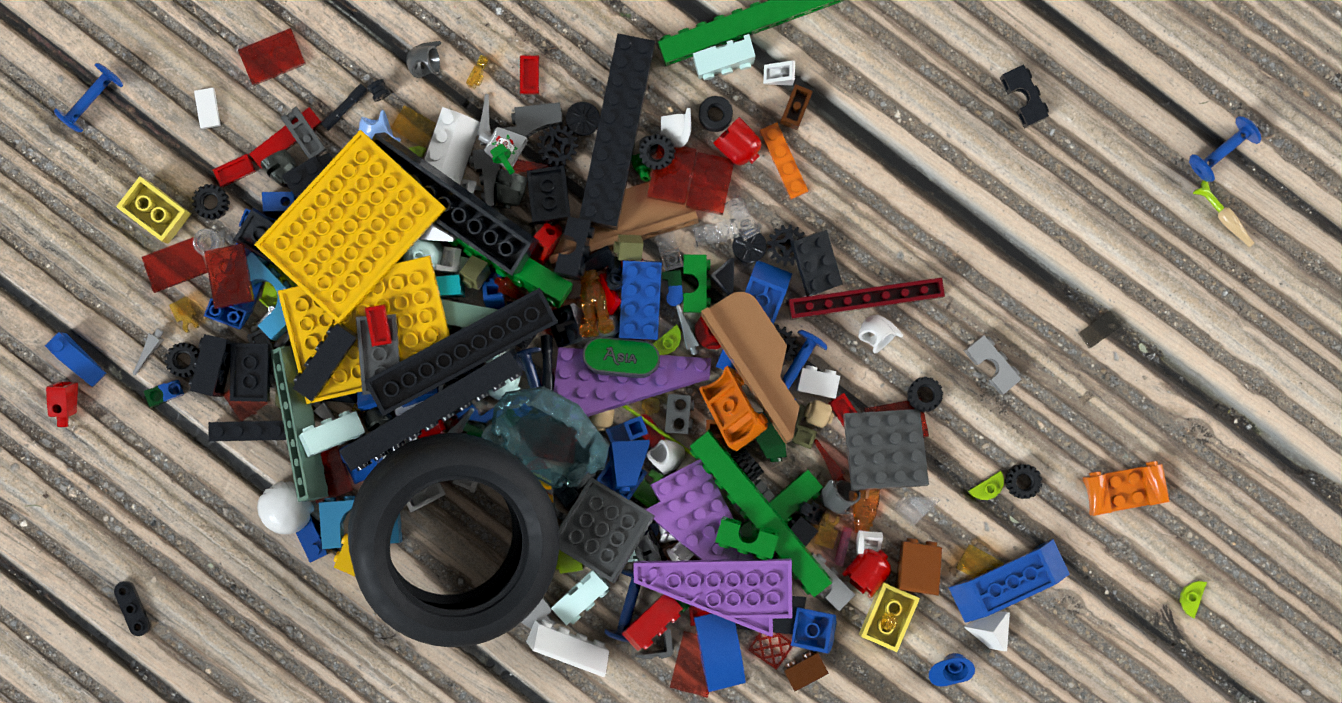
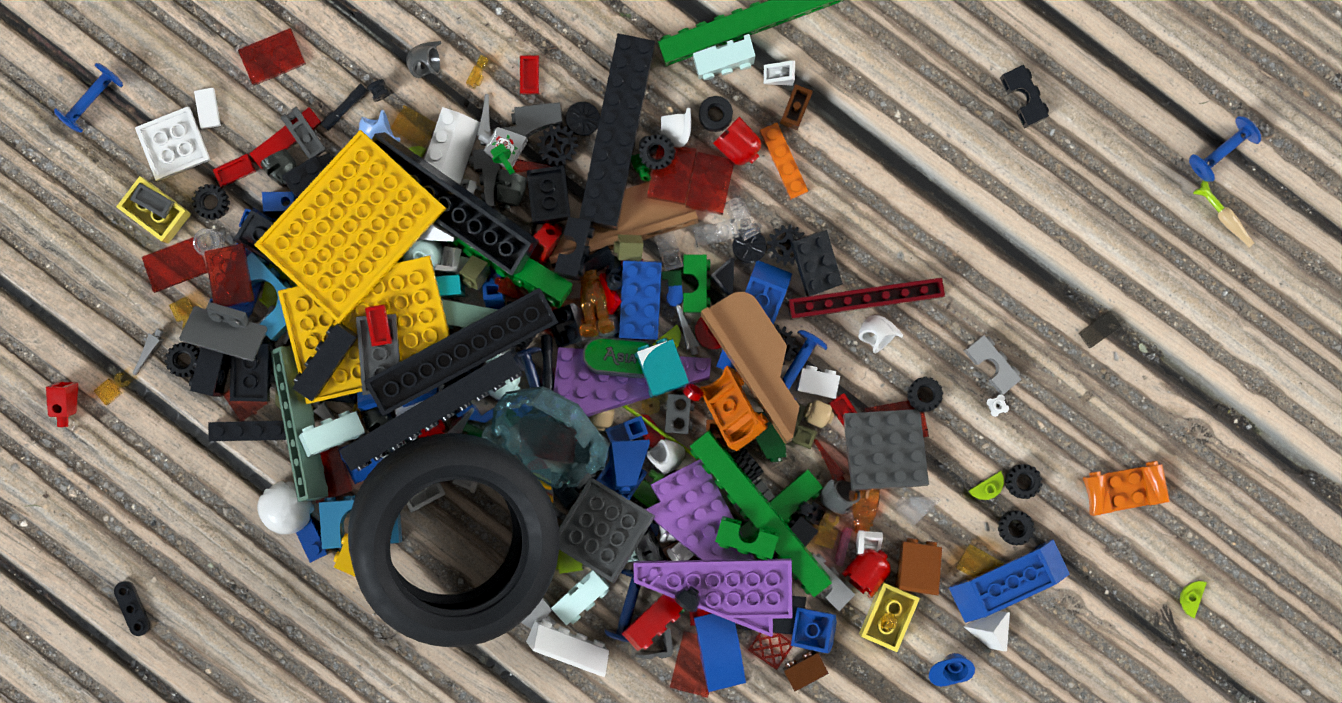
(75, 358): blue slope -> none
(110, 390): none -> clear yellow plate
(152, 200): none -> dark grey tile
(163, 393): leg -> none
(172, 143): none -> white plate
(223, 331): none -> dark grey bracket
(661, 367): none -> teal panel
(688, 598): none -> black cone
(693, 392): none -> red tile
(996, 410): none -> white plate
(1027, 532): none -> black tyre

